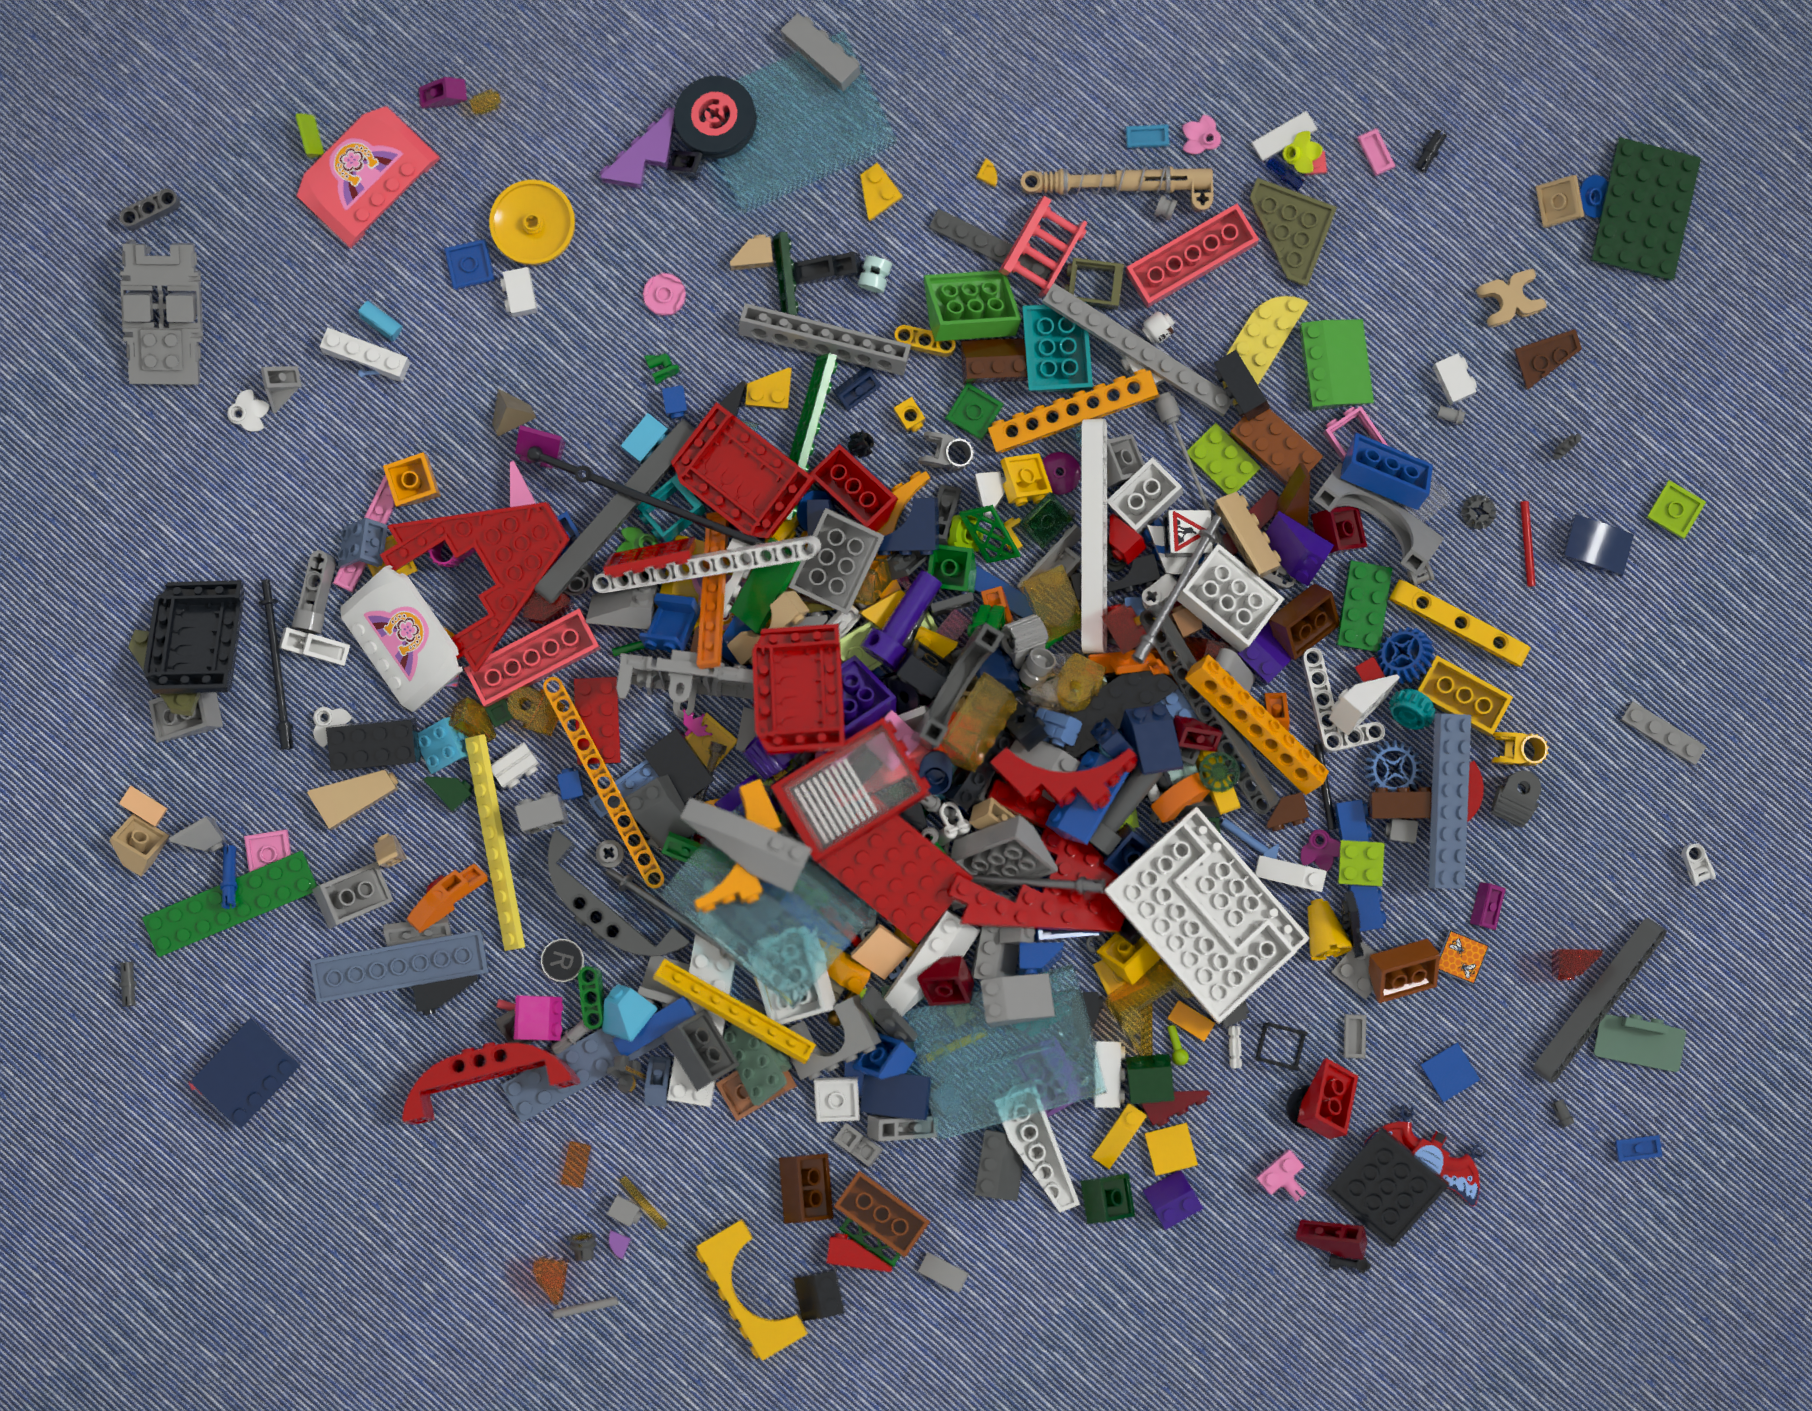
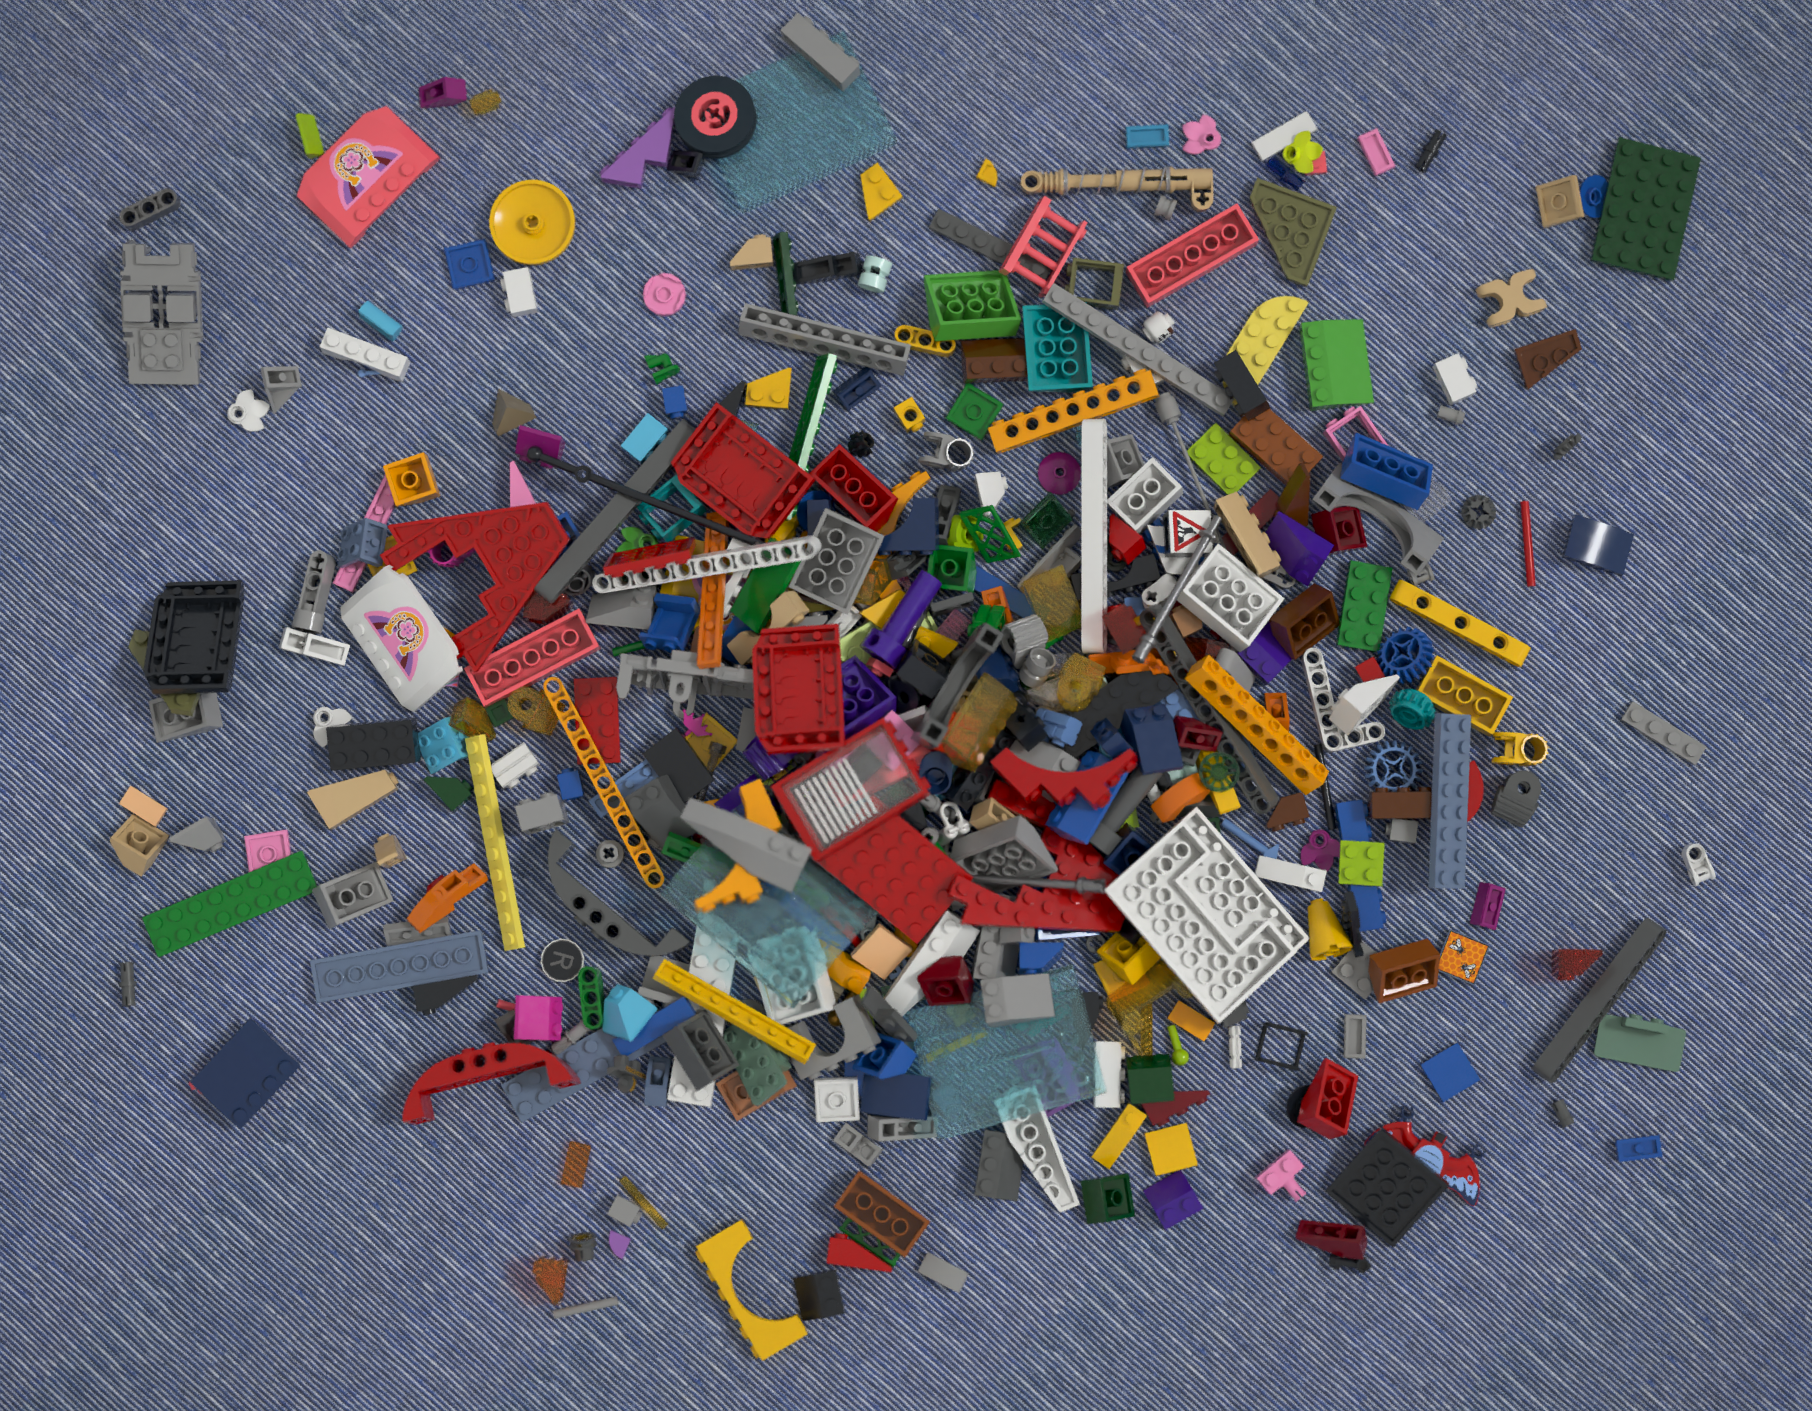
(229, 883): blue pin -> none
(284, 726): black bar -> none
(626, 883): flat silver bar -> none
(806, 1188): reddish brown slope -> none
(879, 668): none -> coral plate
(1025, 479): yellow plate -> none
(1676, 509): lime plate -> none

